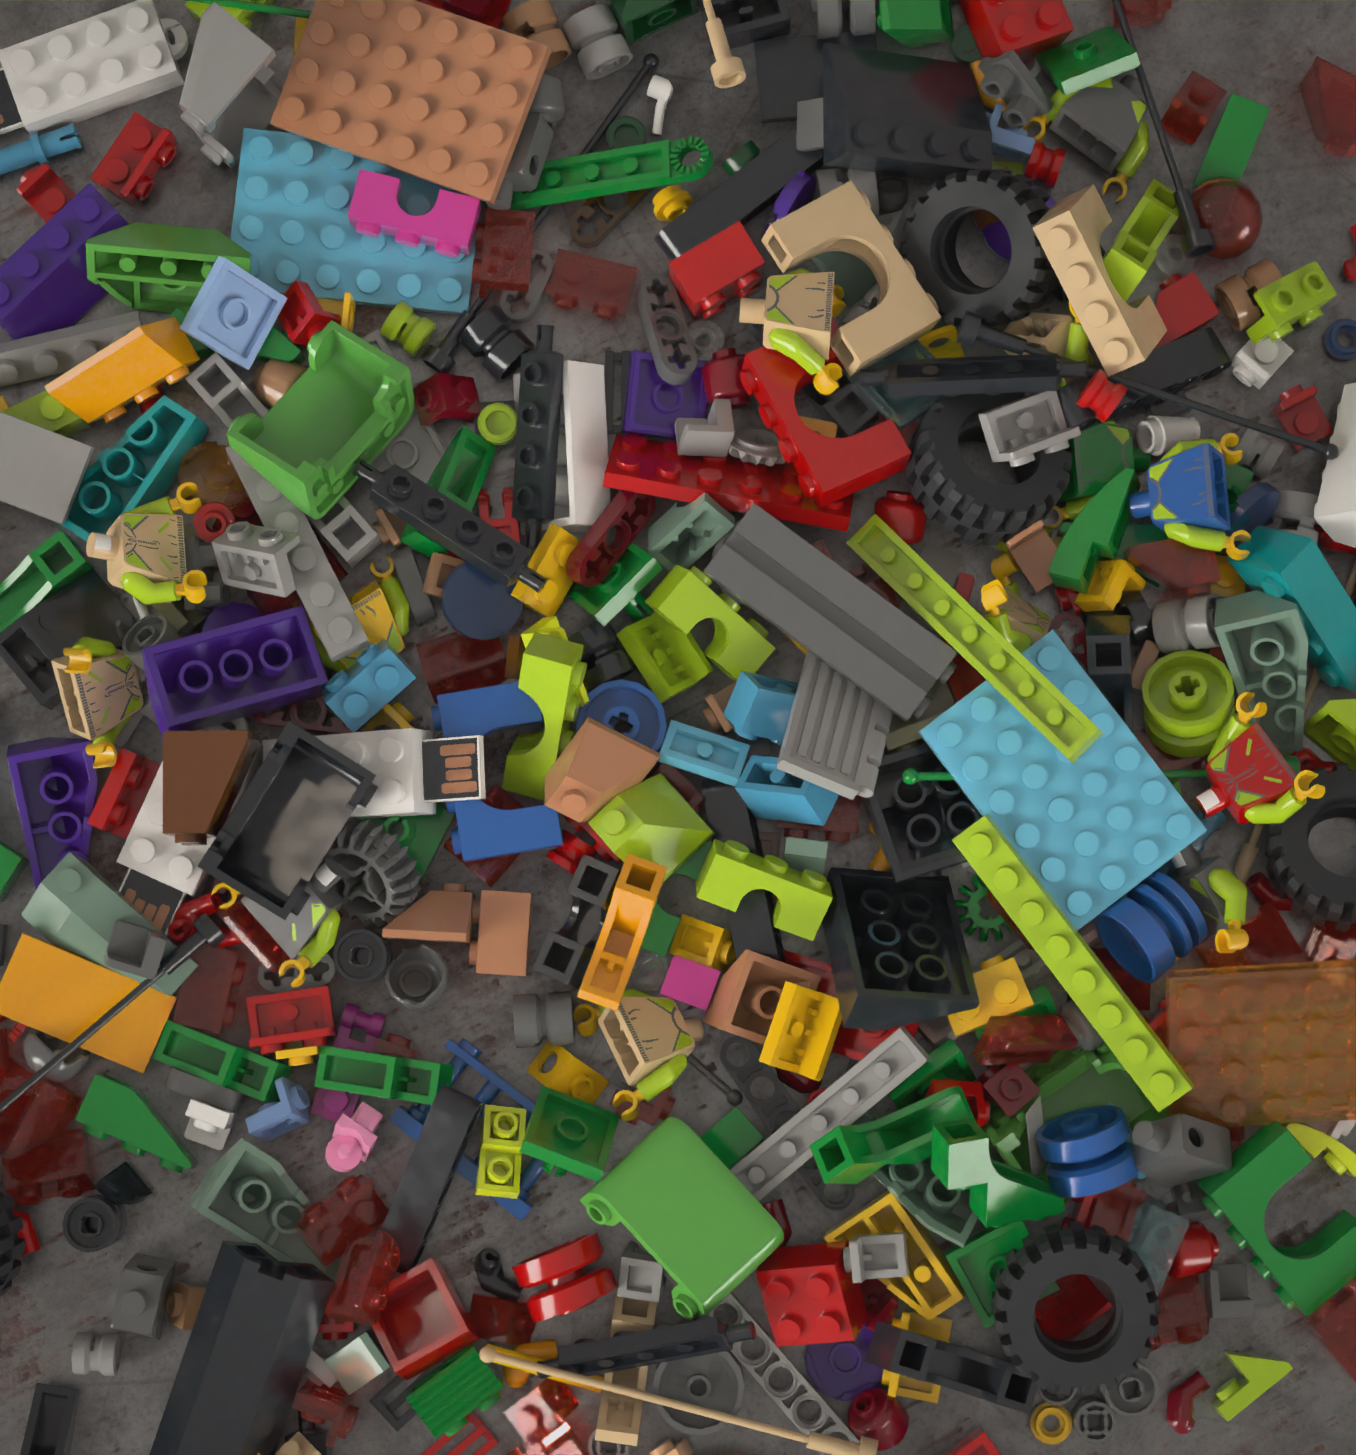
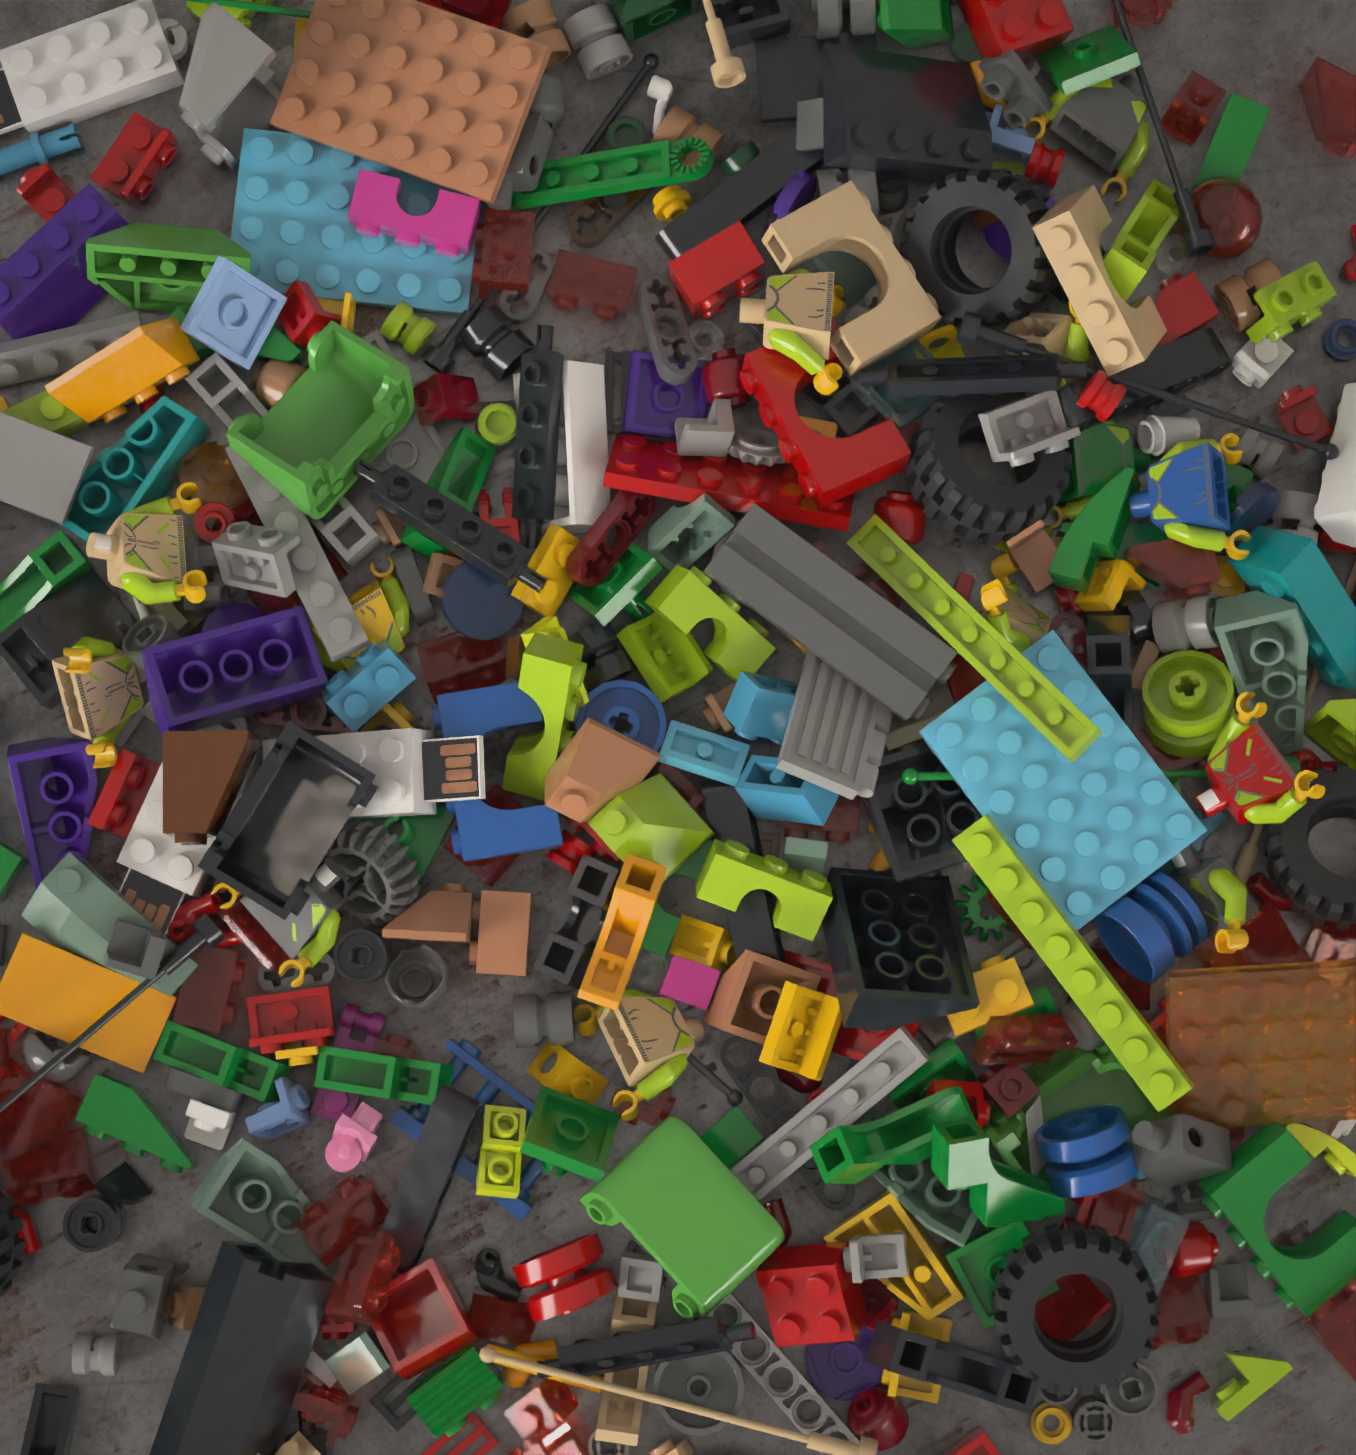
(682, 124): none -> medium nougat wheel

